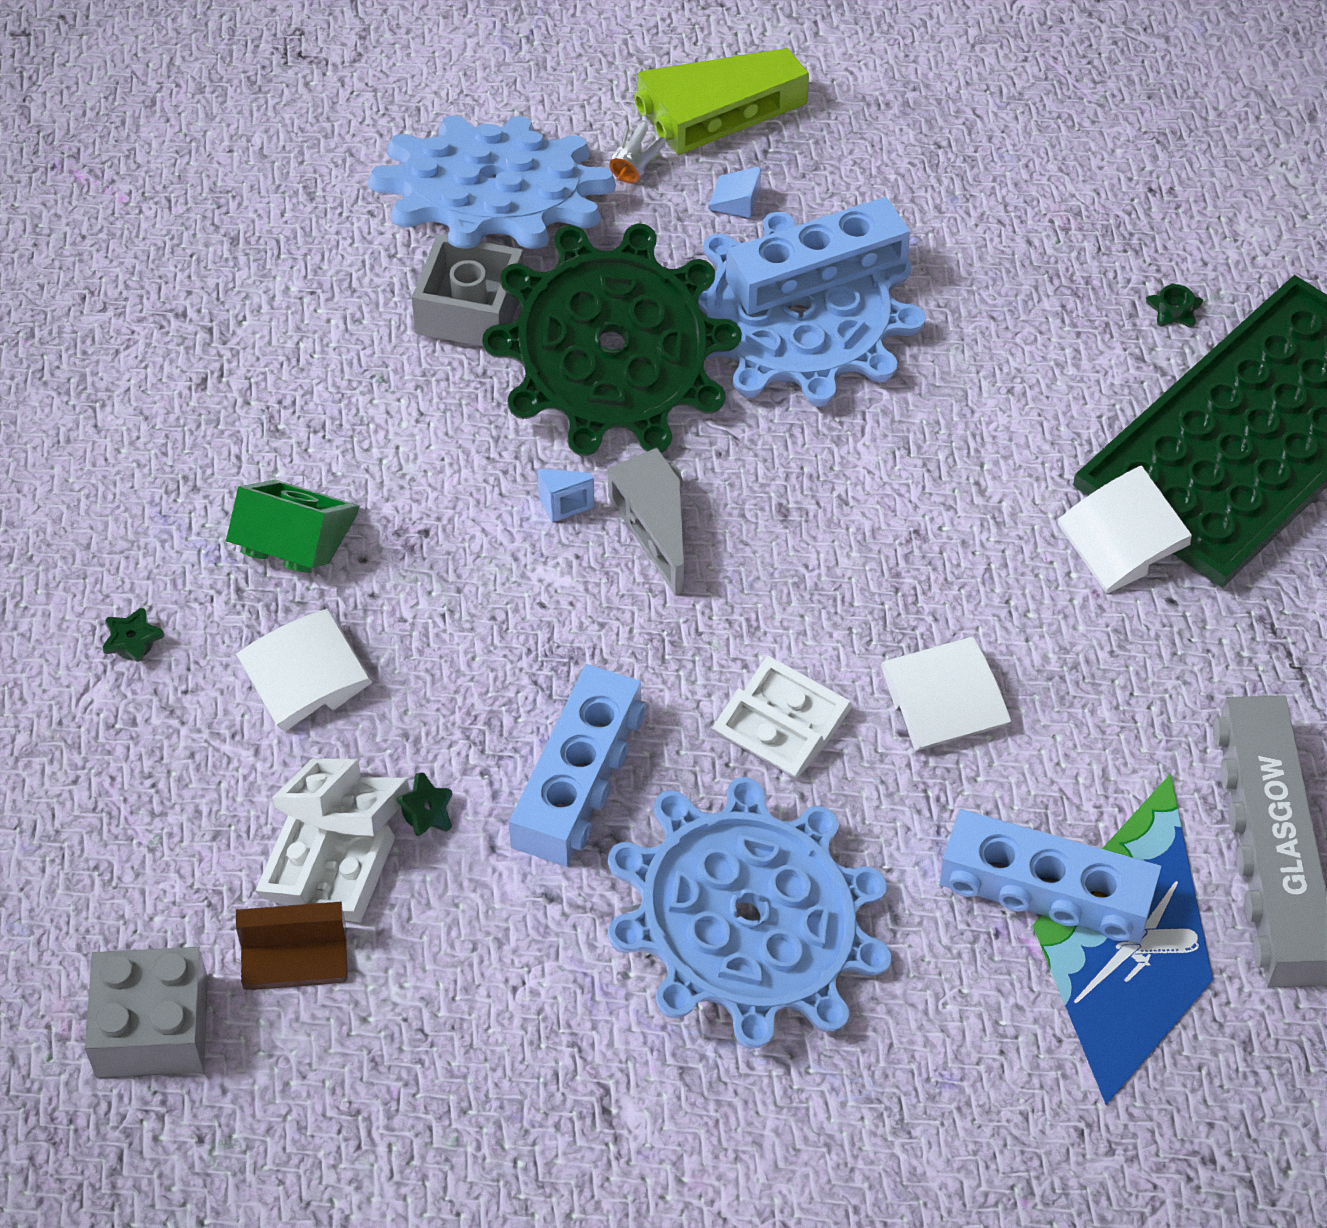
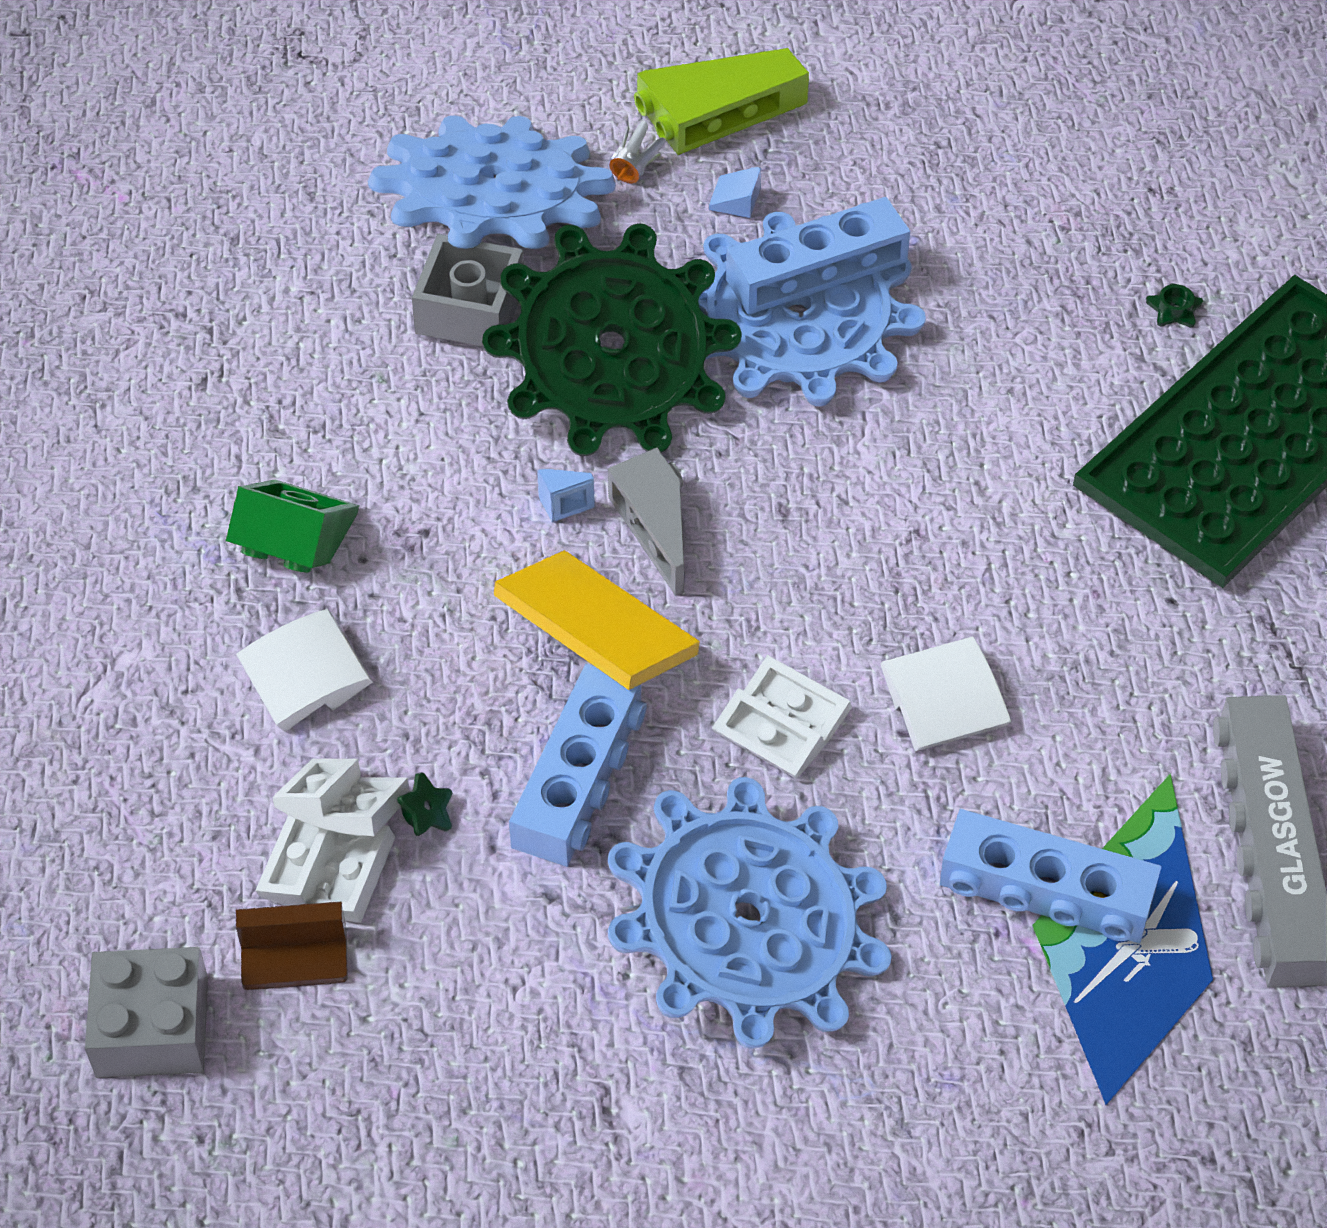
(131, 647): dark green plate -> none
(596, 619): none -> yellow tile
(1124, 529): white slope -> none

